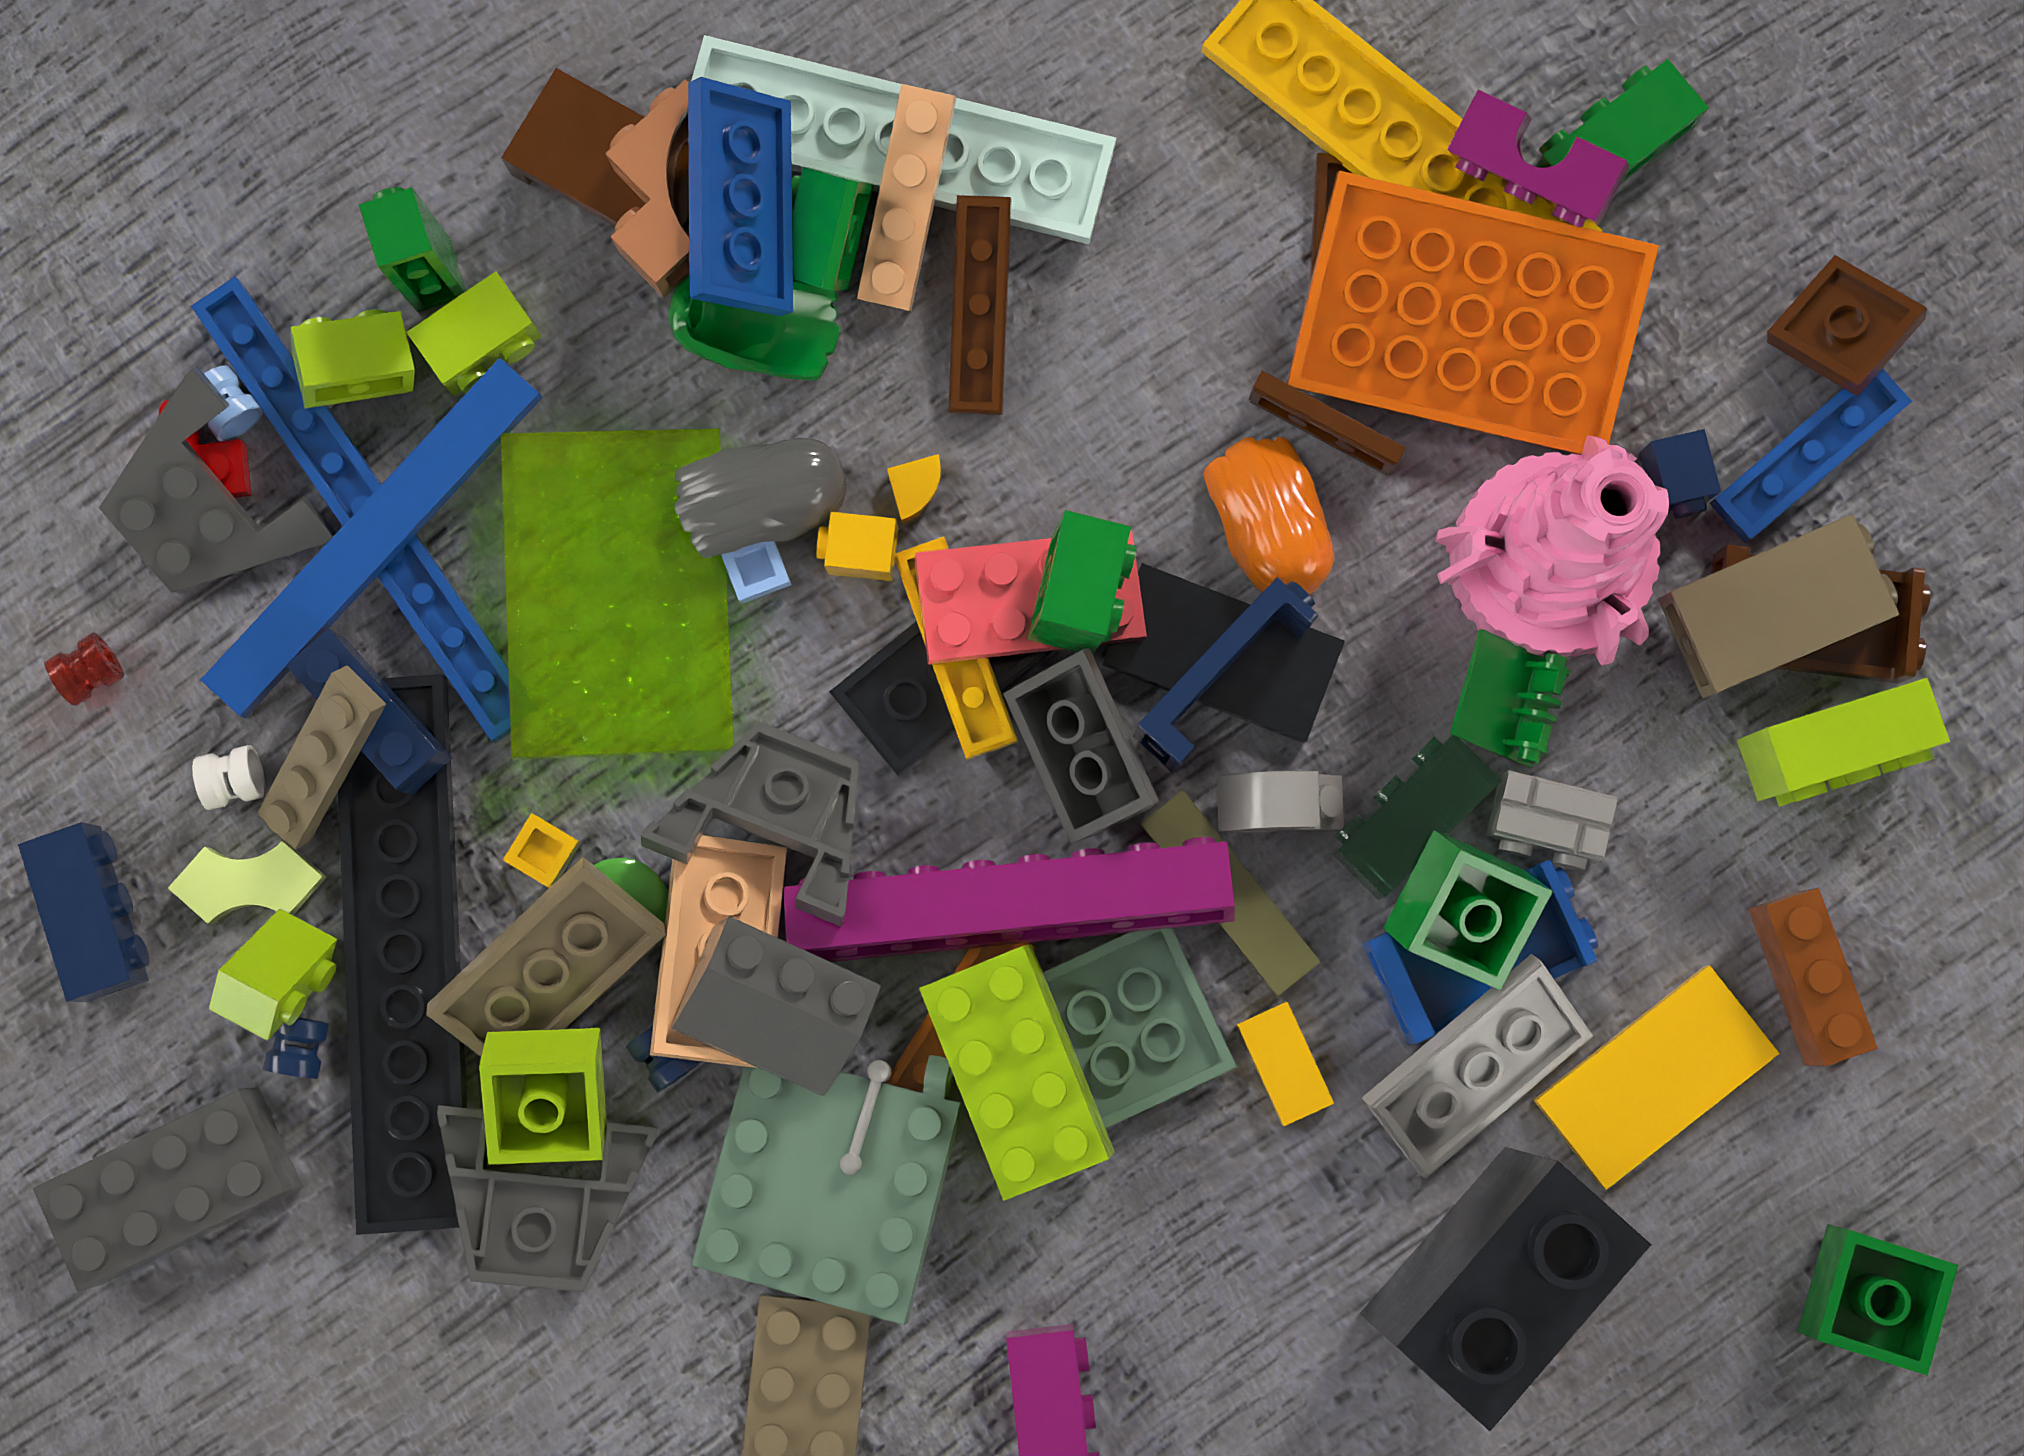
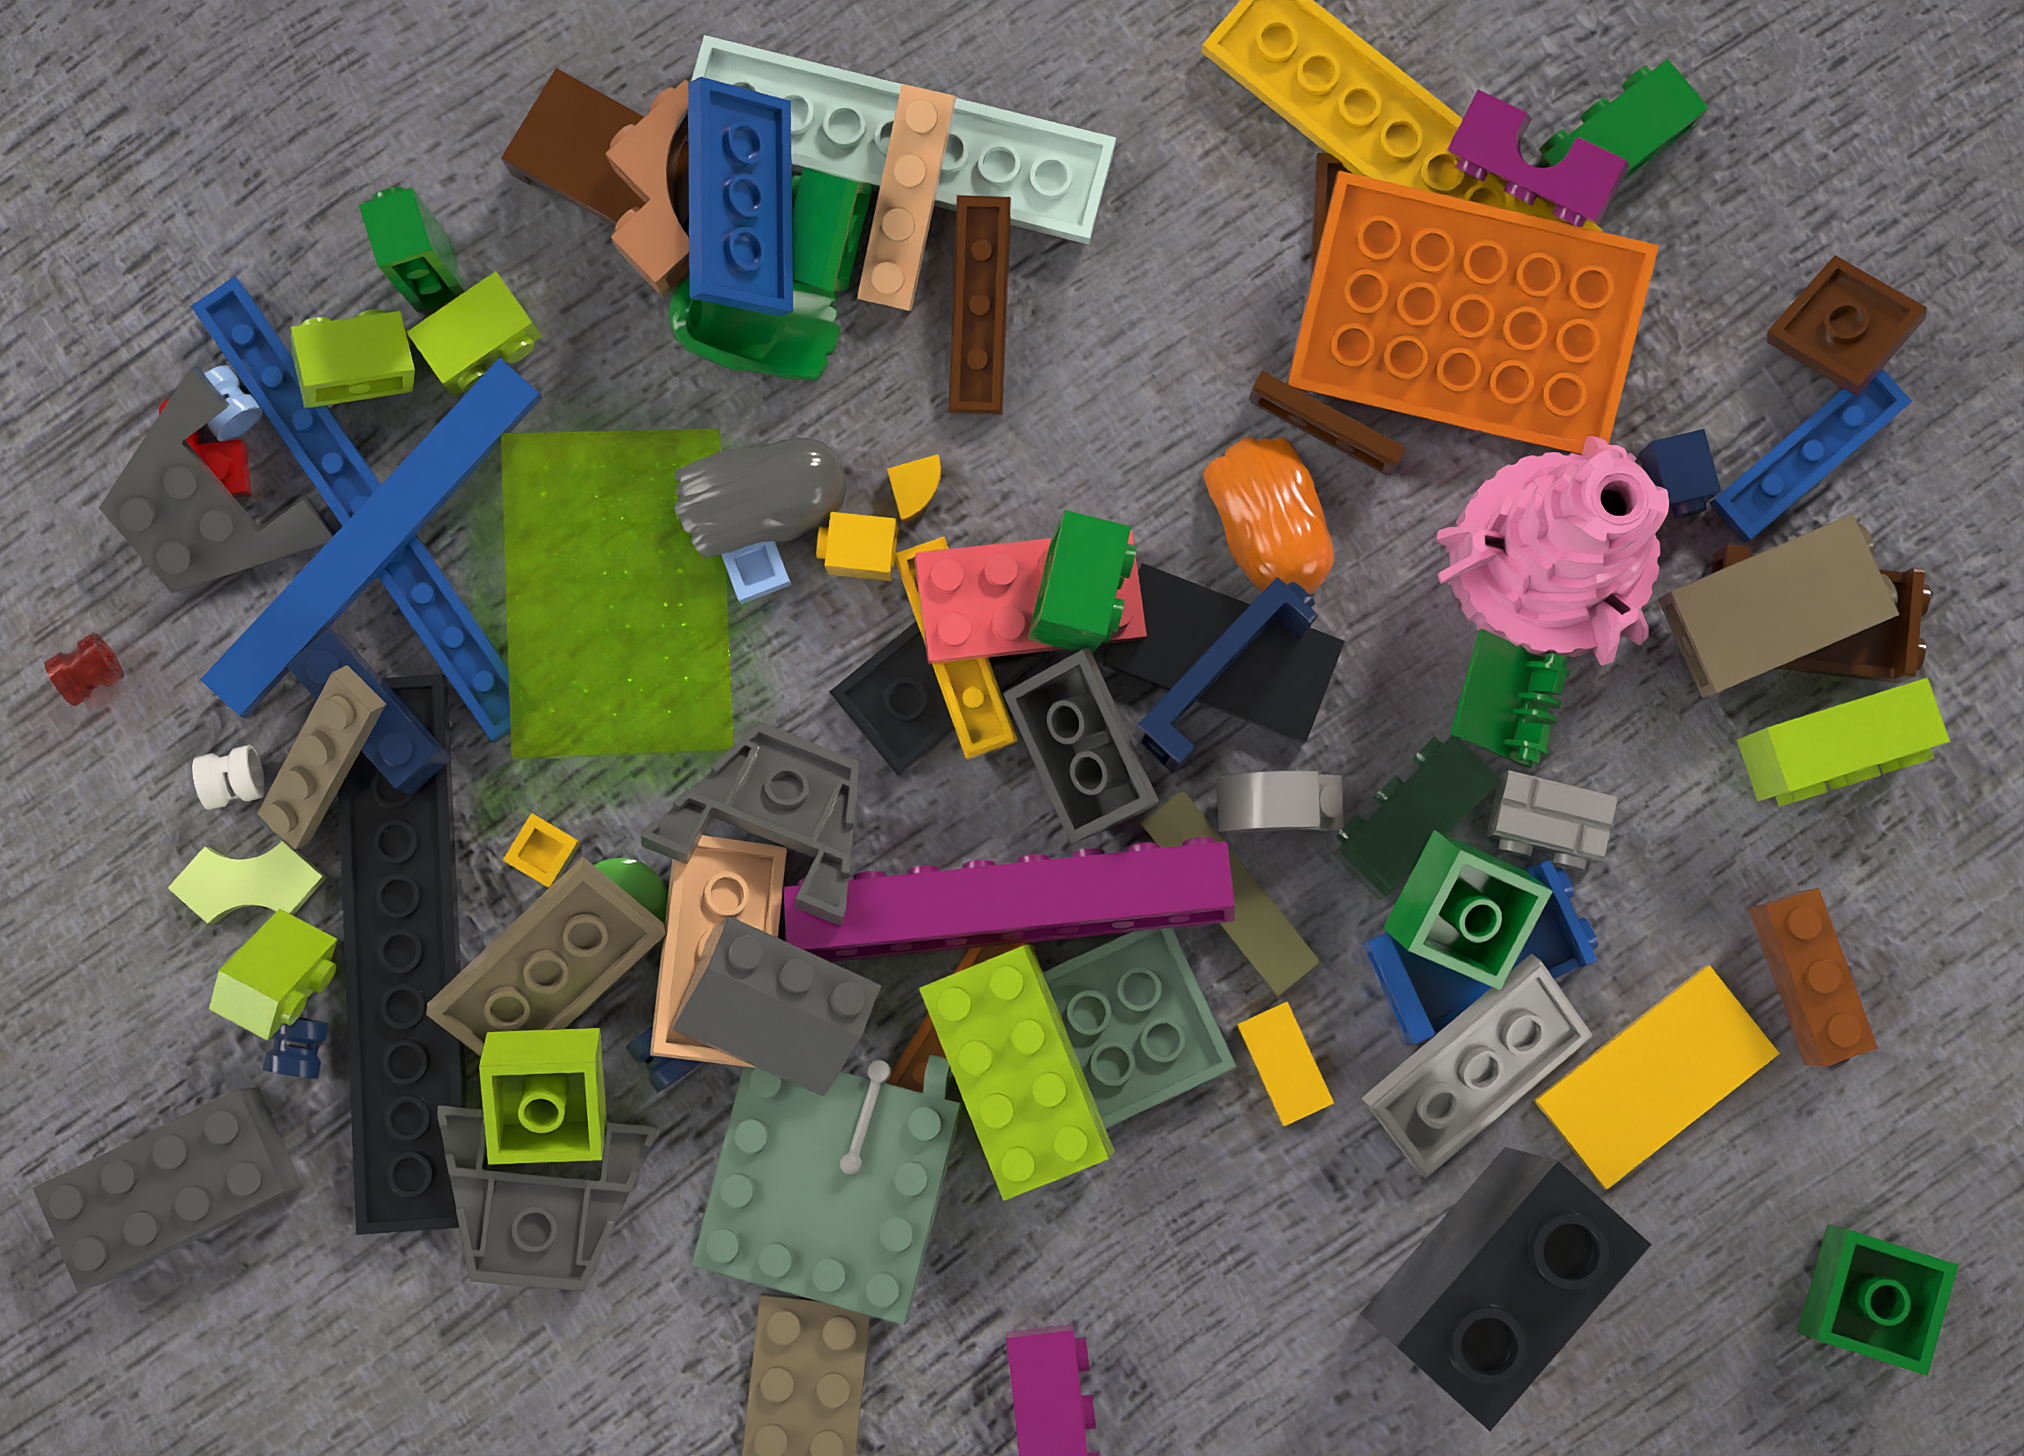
(85, 912): dark blue brick -> none

